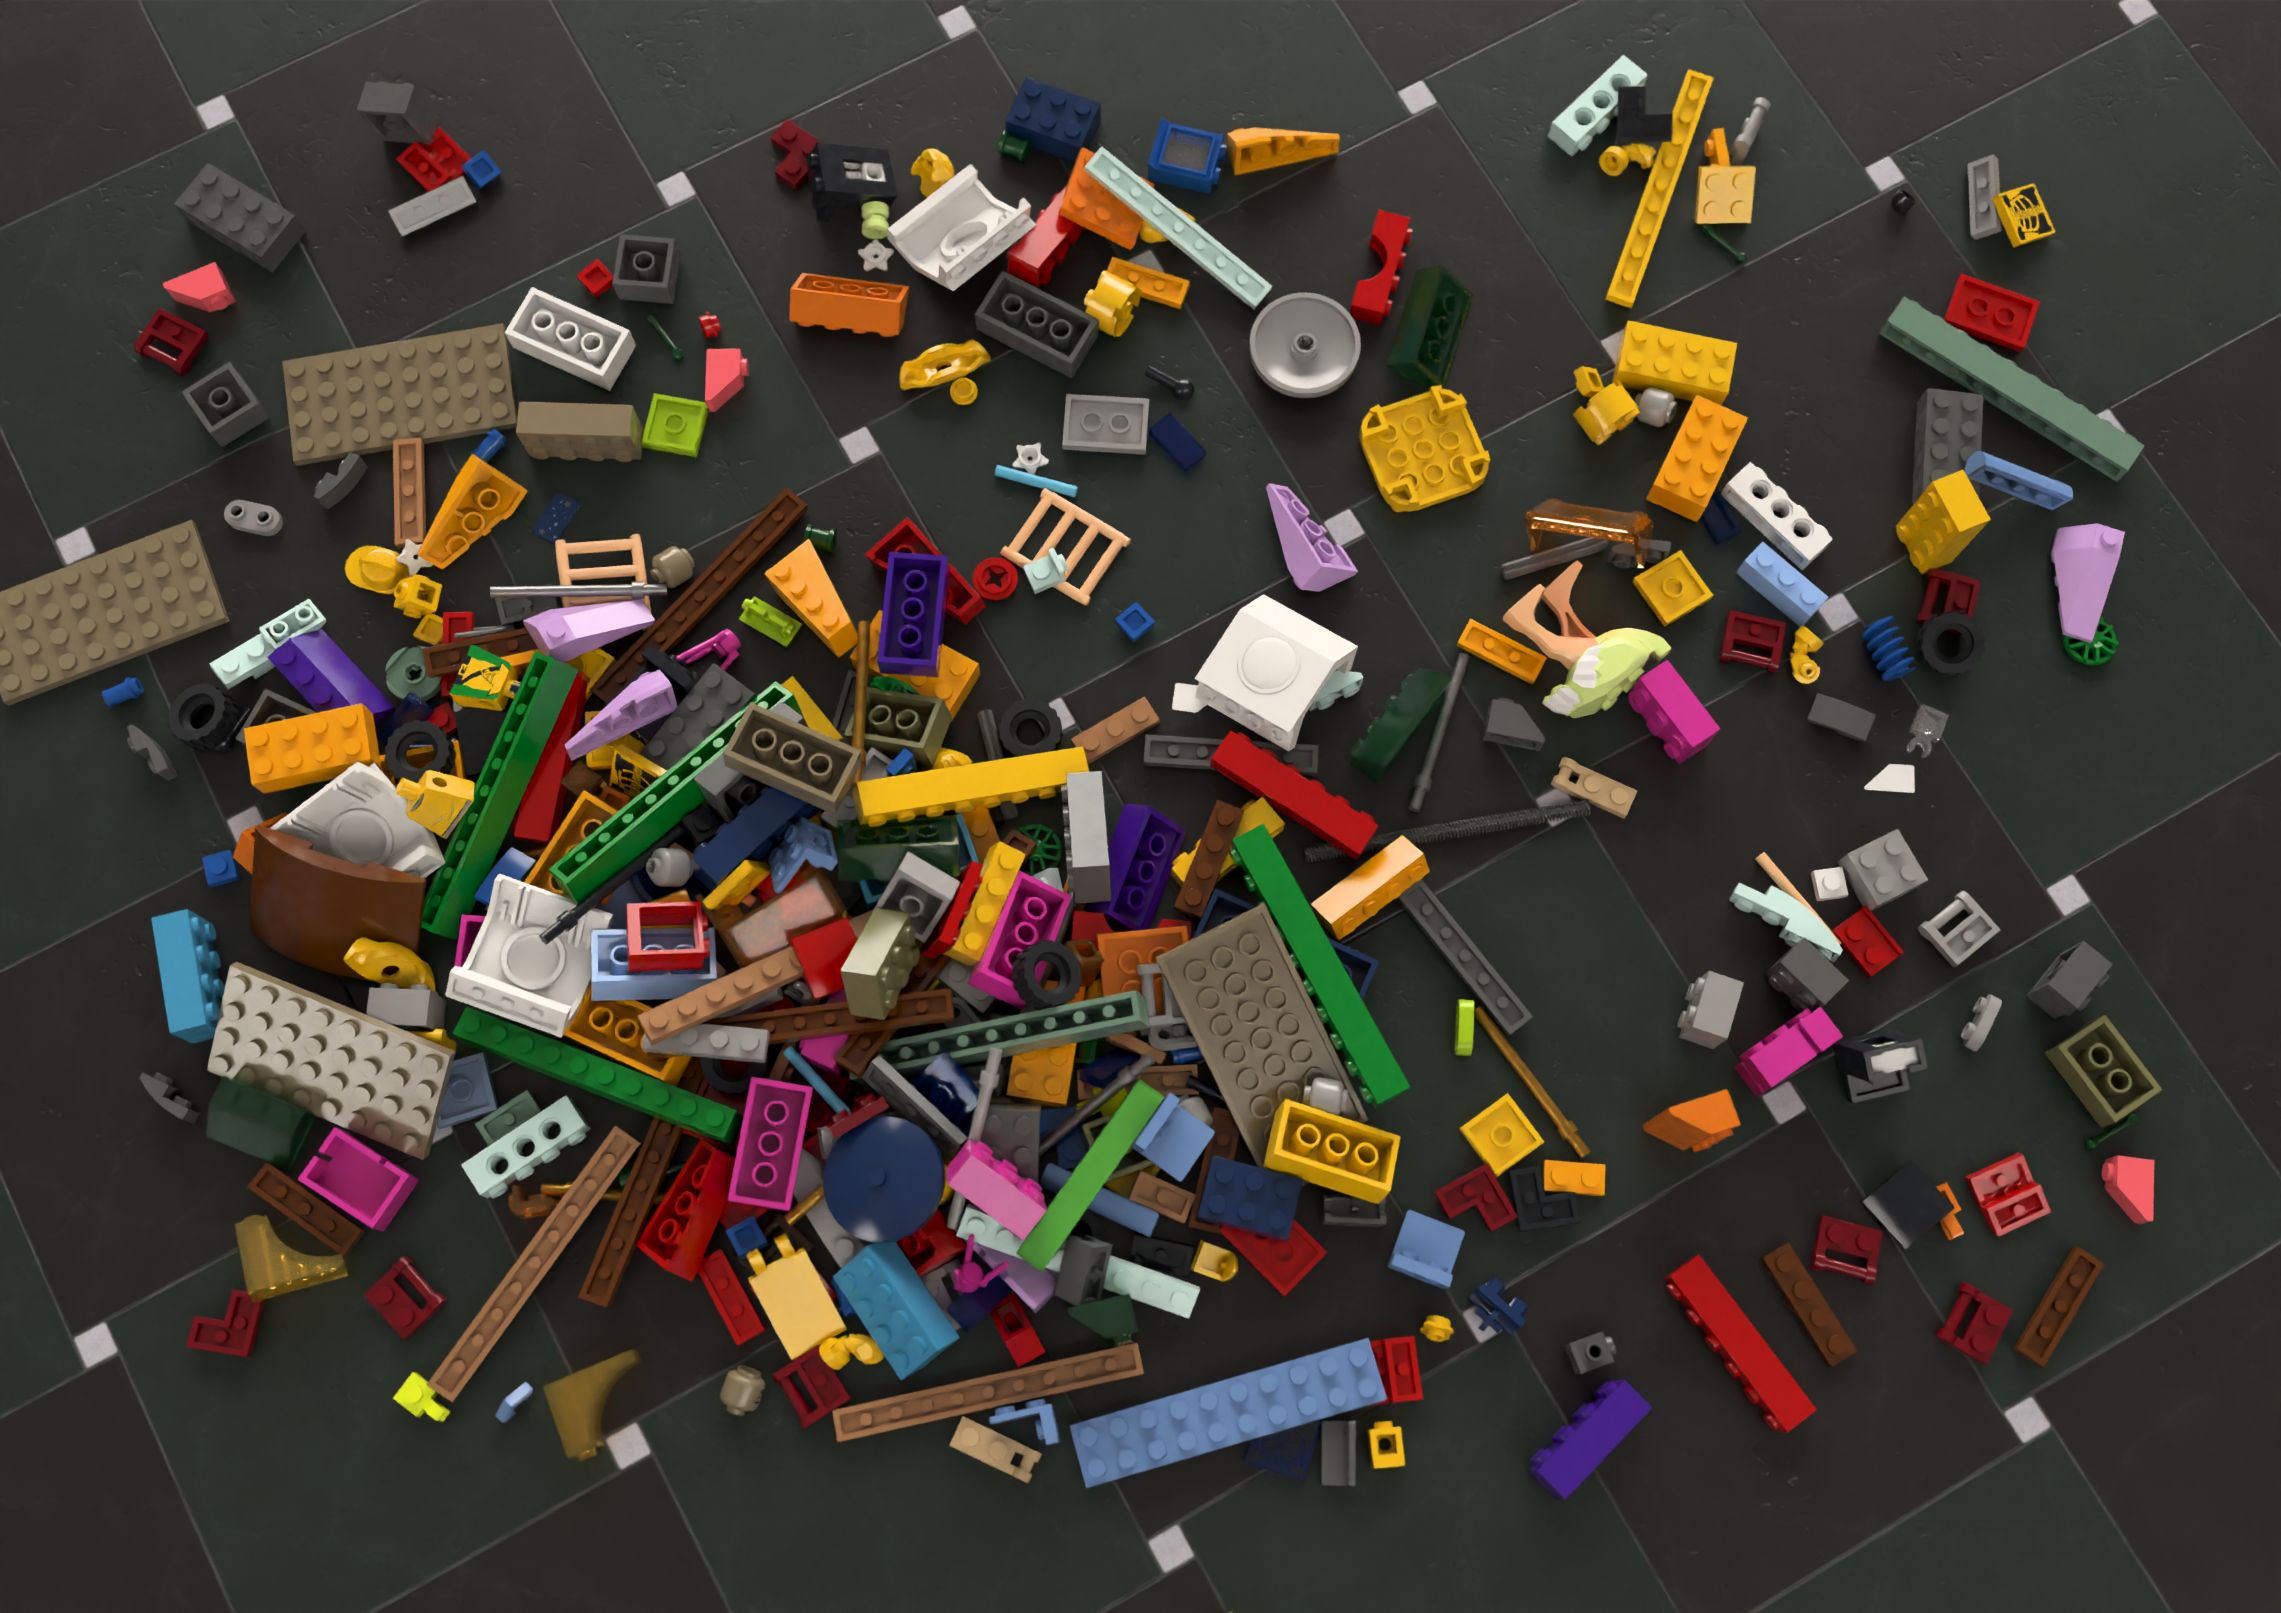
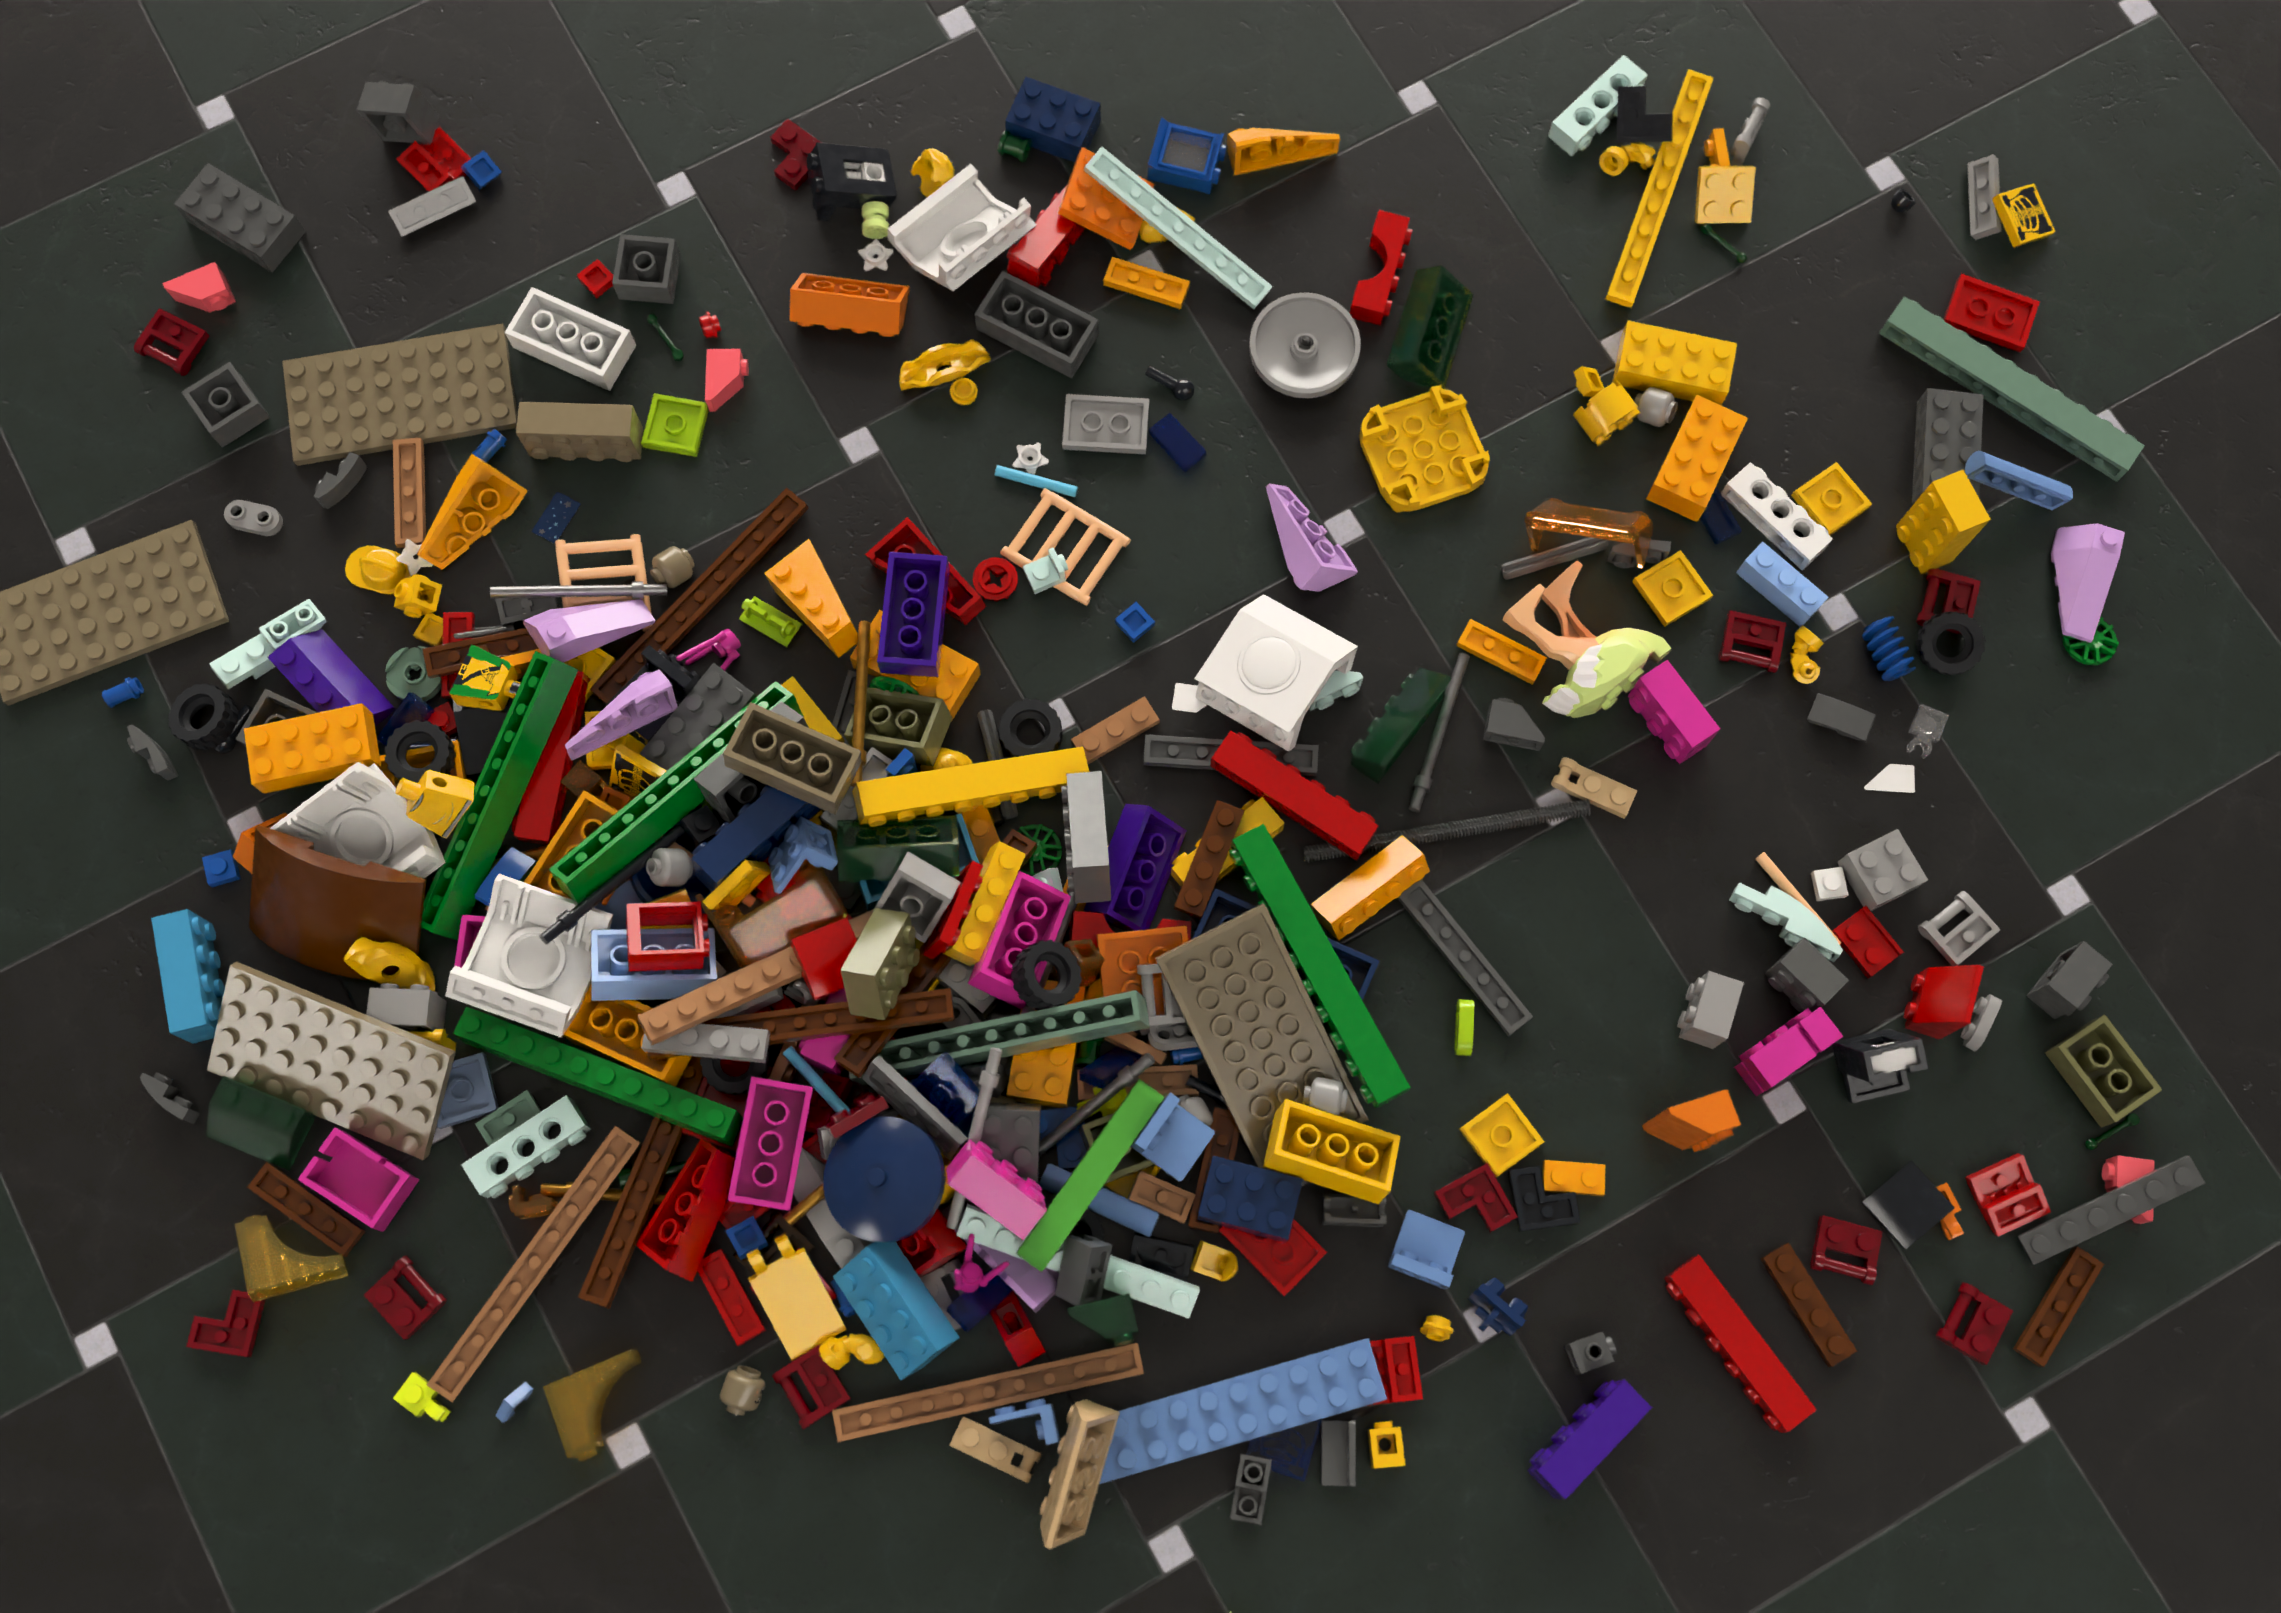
(821, 538): dark green bush -> none
(1077, 1473): none -> tan slope
(1112, 303): yellow brick -> none
(1251, 1489): none -> dark grey slope
(1566, 1130): pearl gold bar -> none
(1832, 498): none -> yellow tile
(1942, 999): none -> red slope
(2111, 1209): none -> dark grey plate

